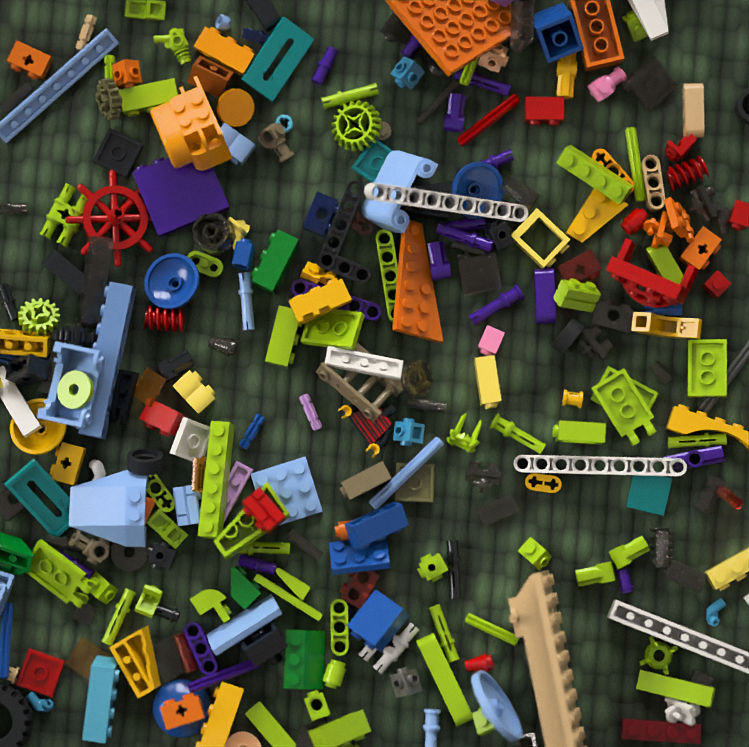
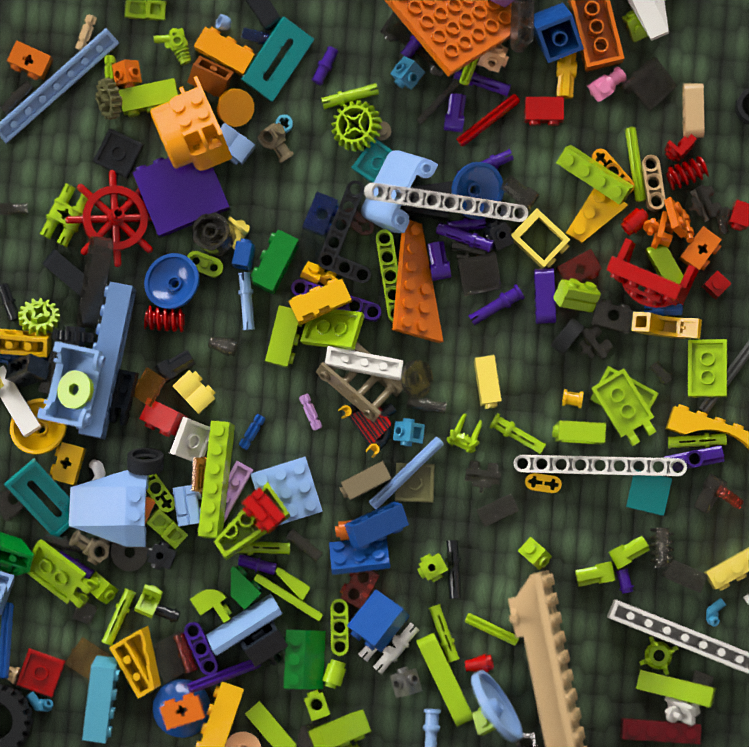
(490, 341): bright pink brick -> none

